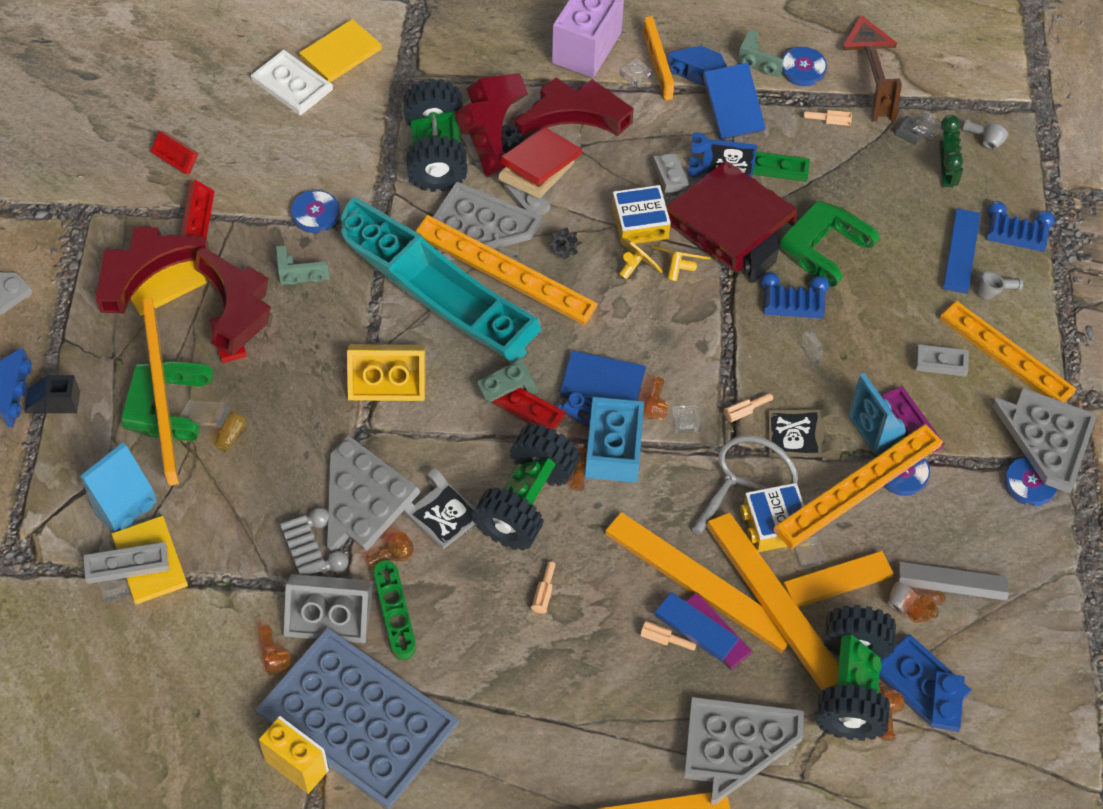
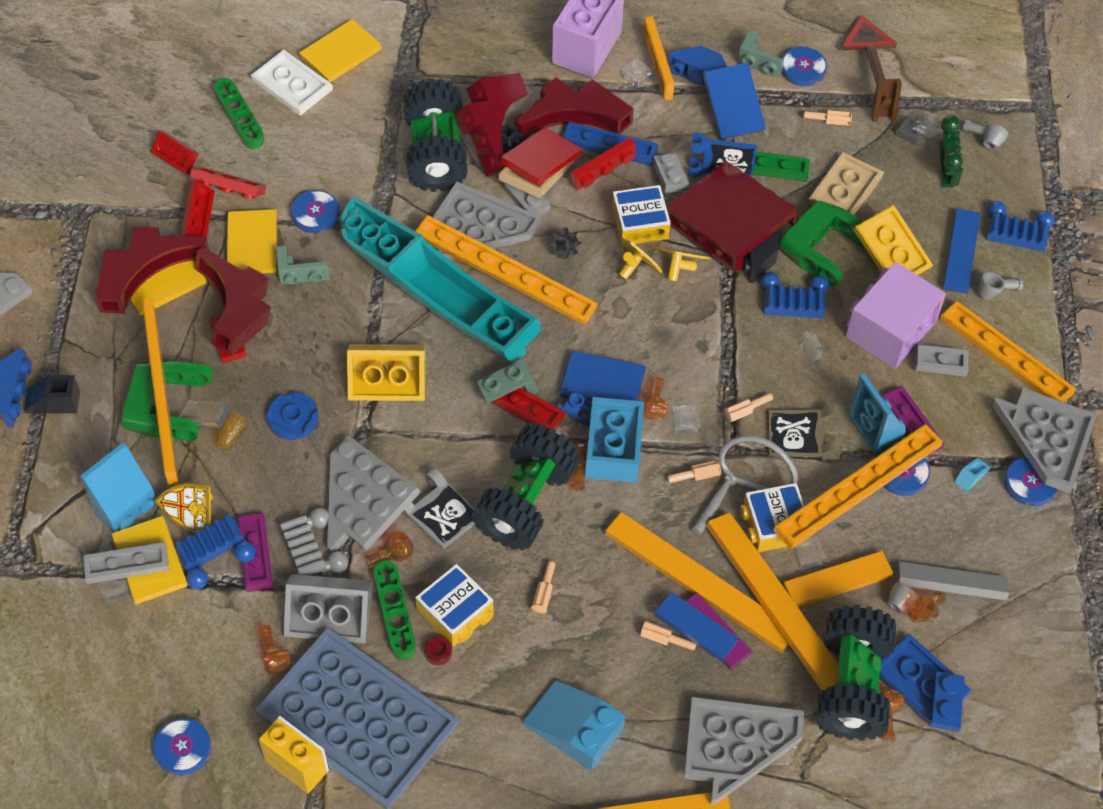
(182, 746): none -> blue tile
(187, 505): none -> shield
(211, 544): none -> blue gear
(228, 182): none -> red plate
(238, 113): none -> green beam
(253, 240): none -> yellow tile
(258, 571): none -> magenta tile
(292, 416): none -> blue tile
(438, 650): none -> dark red tile
(455, 605): none -> piece
(576, 723): none -> dark azure slope
(601, 141): none -> blue tile
(603, 164): none -> red plate
(698, 472): none -> light nougat axle
(847, 184): none -> tan tile
(891, 241): none -> yellow tile
(894, 314): none -> lavender container
(972, 474): none -> medium azure piece

